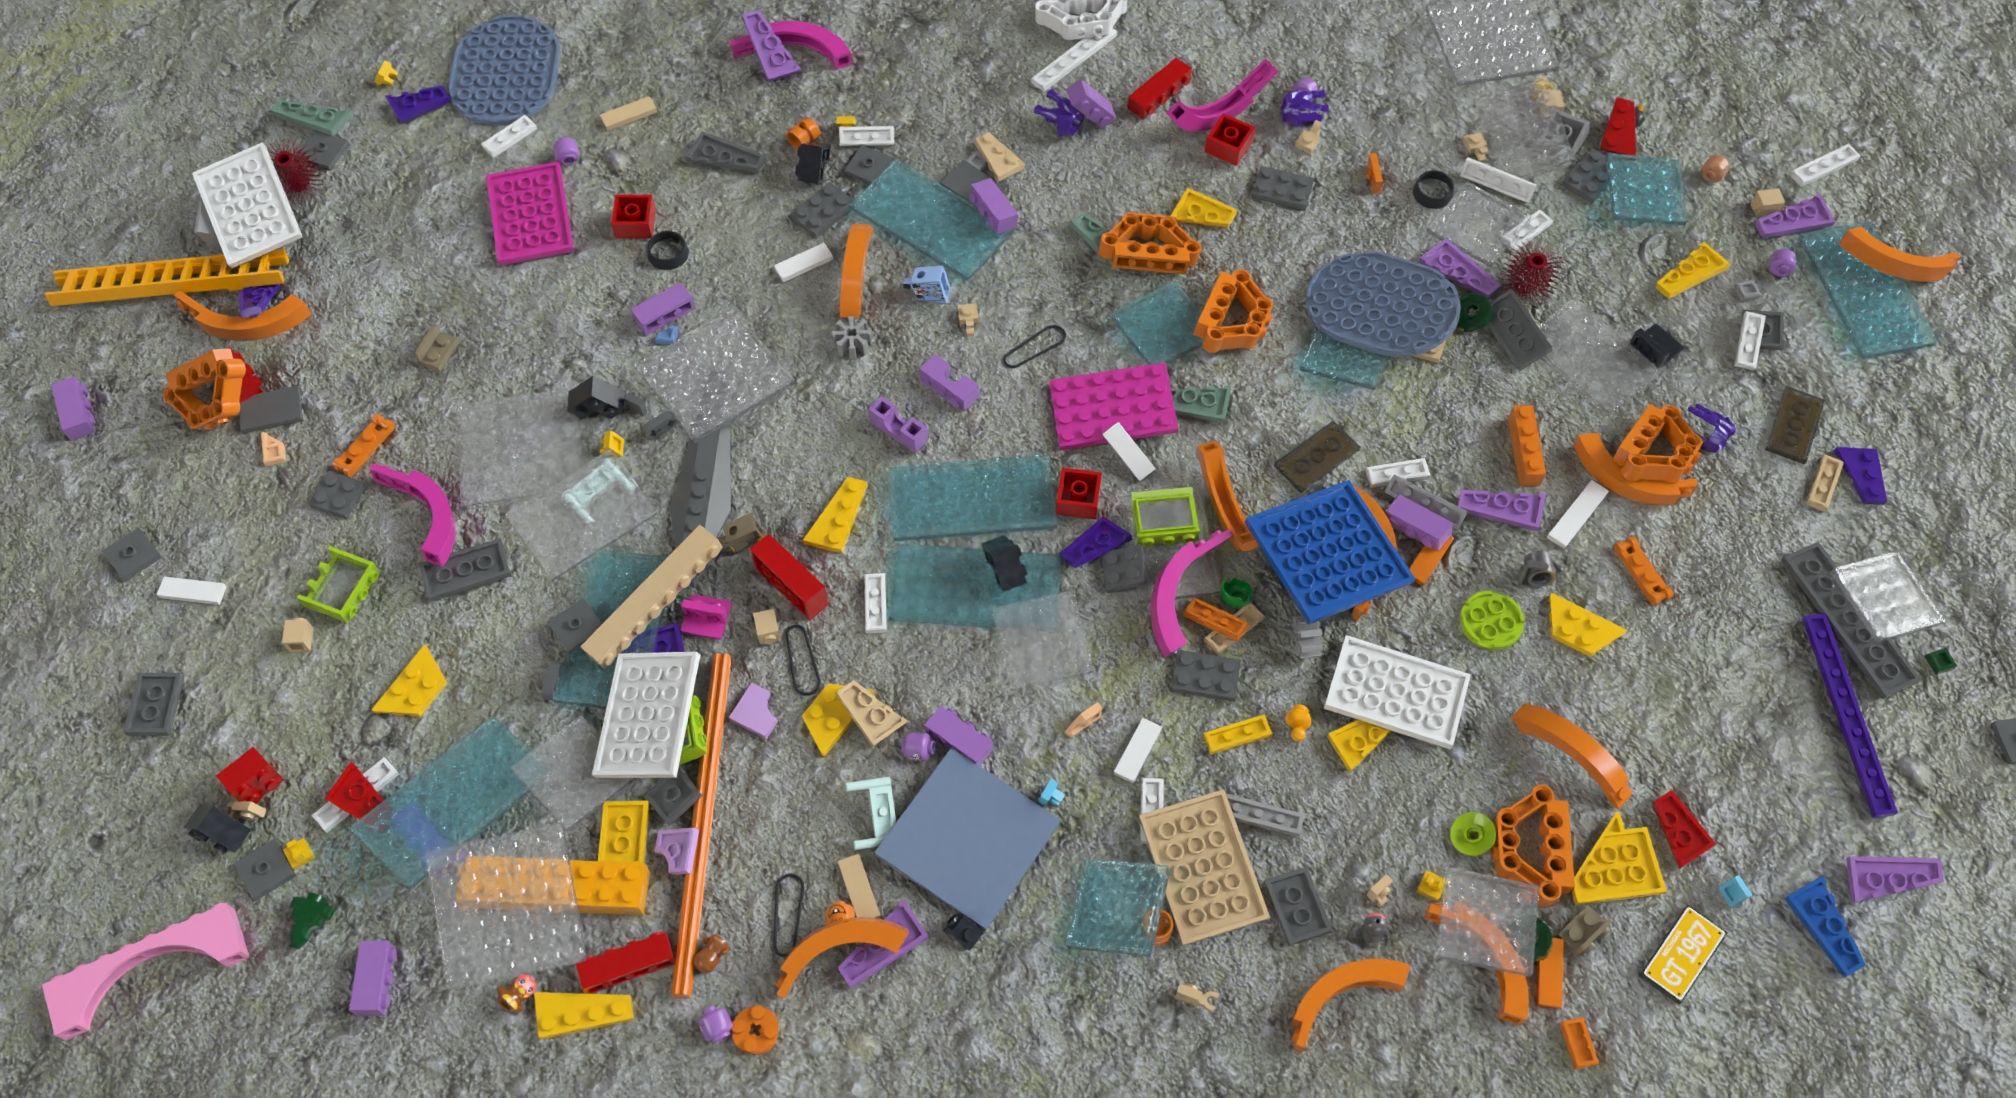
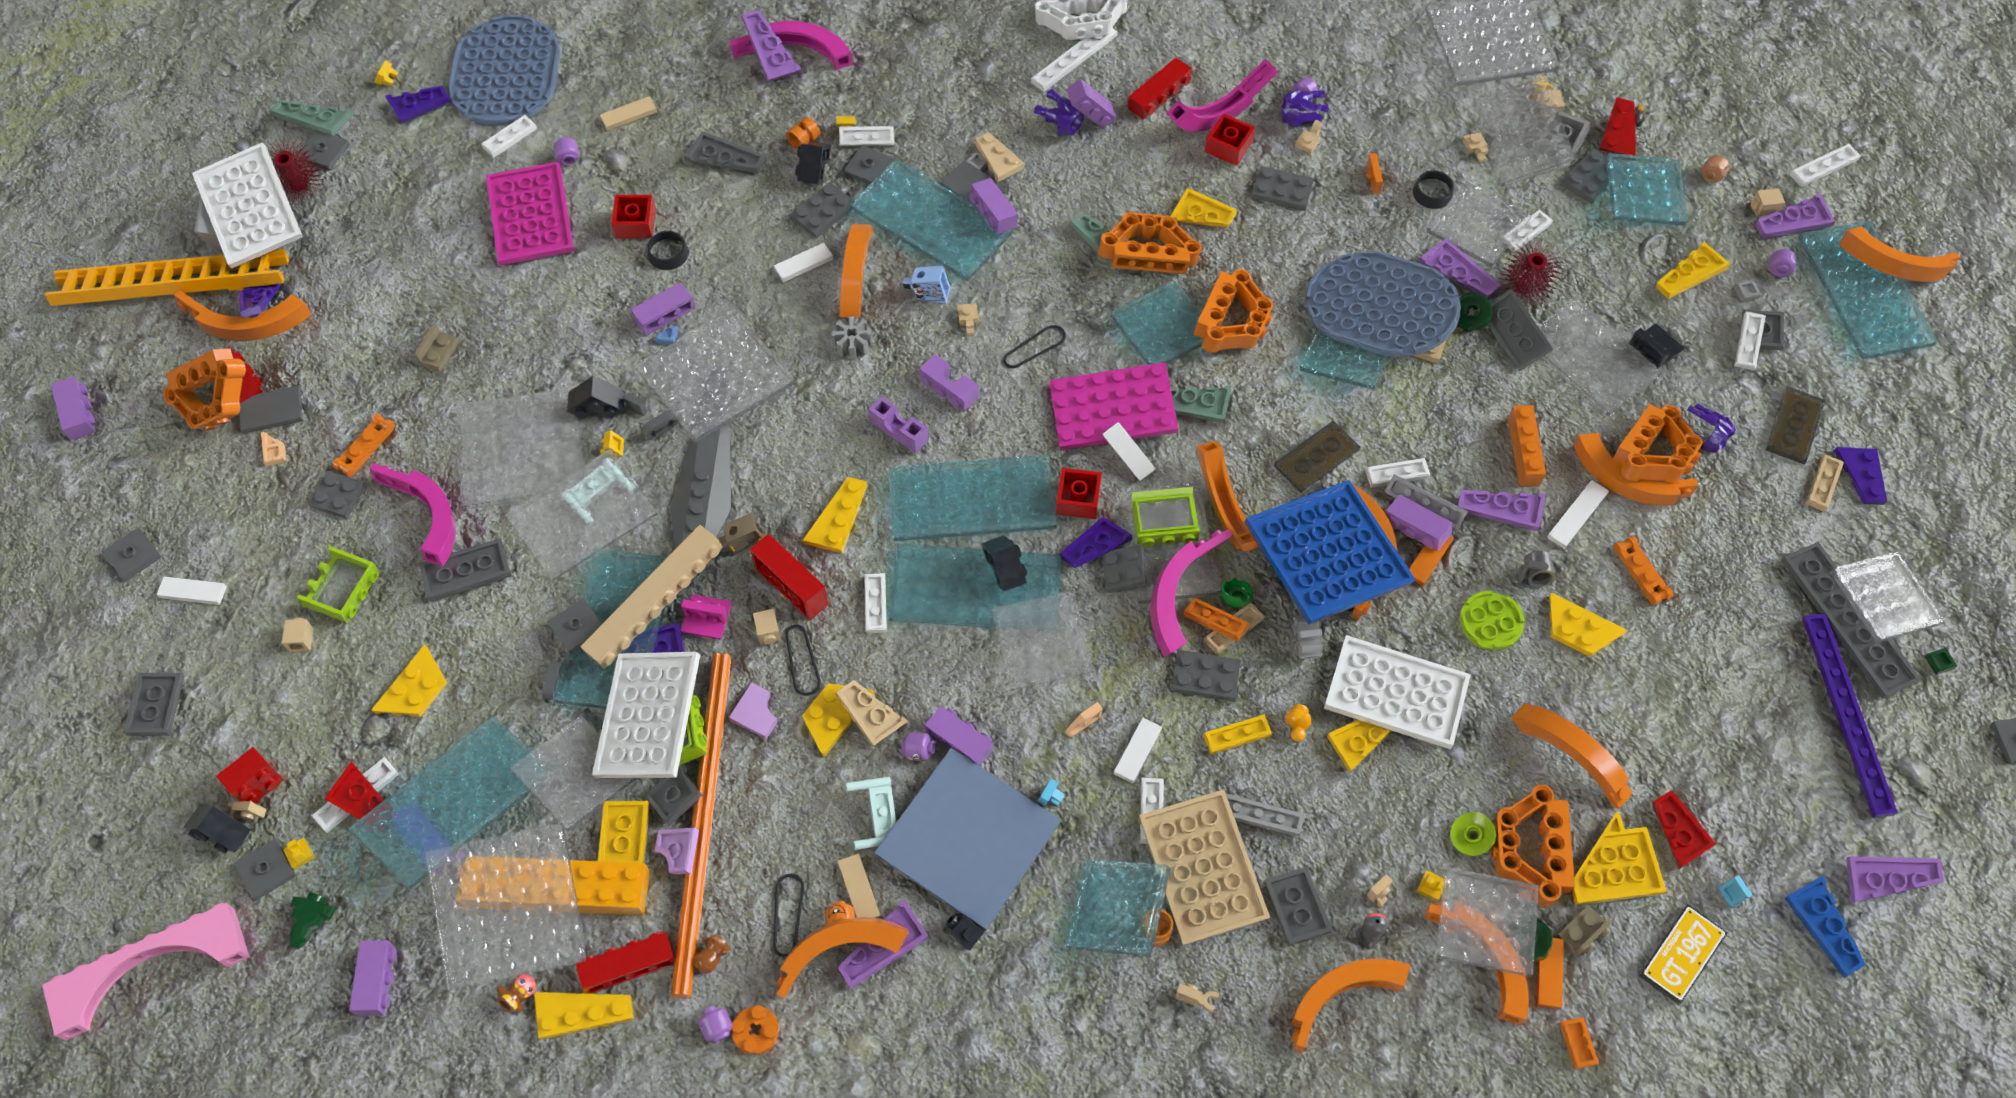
(1498, 180): white tile -> none

